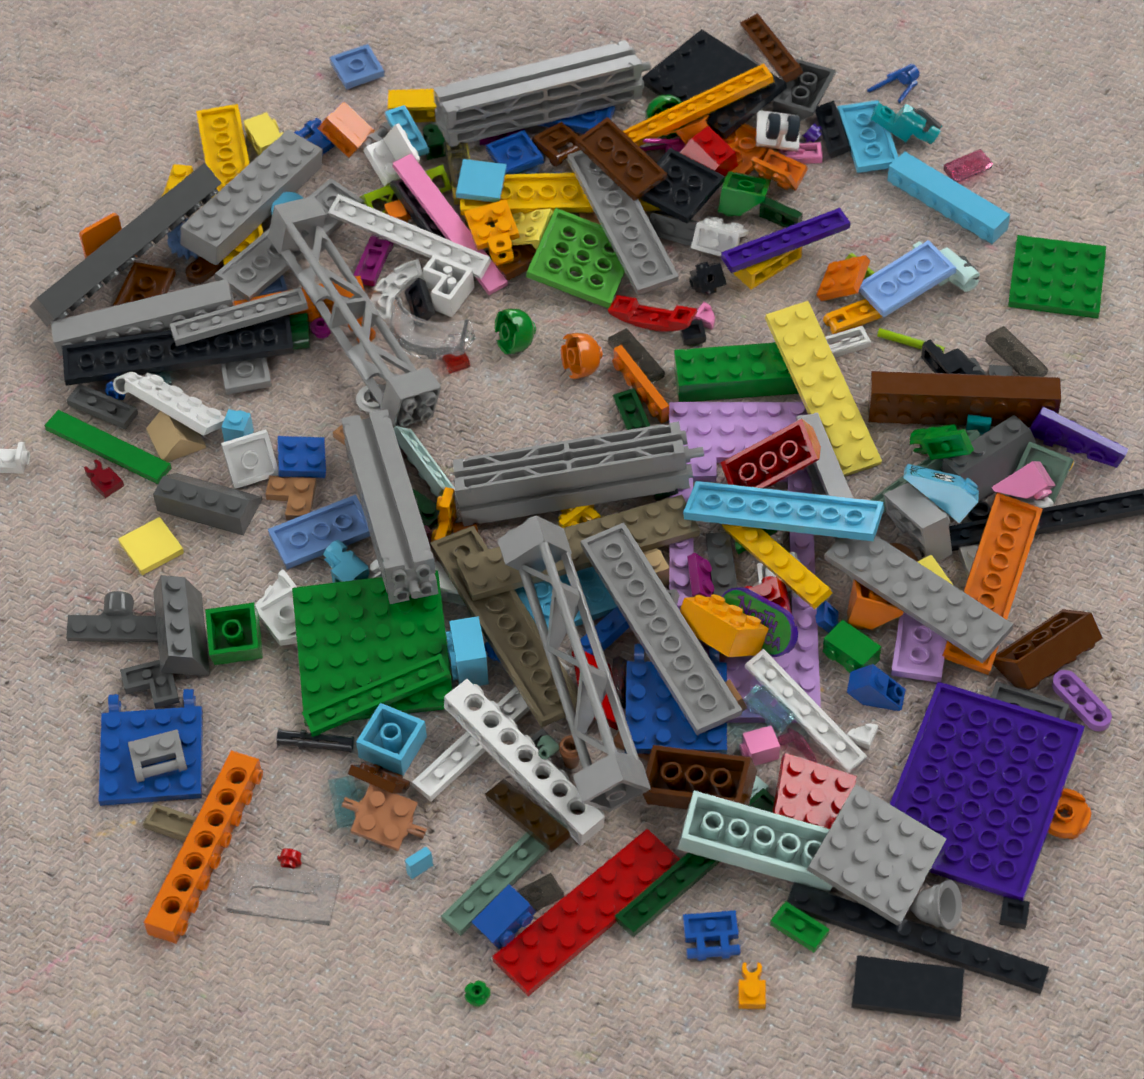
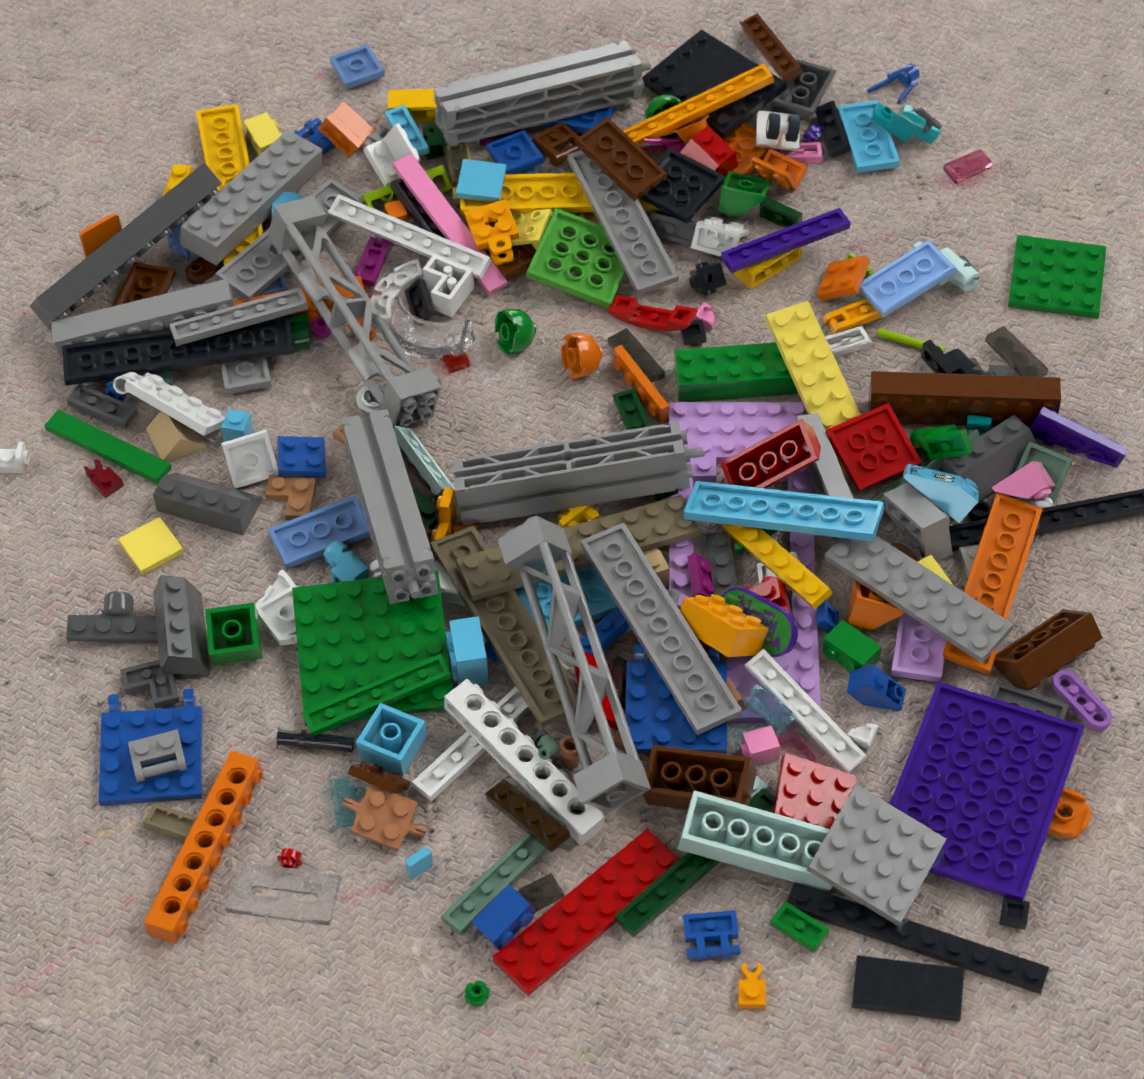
(873, 447): none -> red plate
(939, 905): light grey piece -> none
(948, 197): medium azure brick -> none

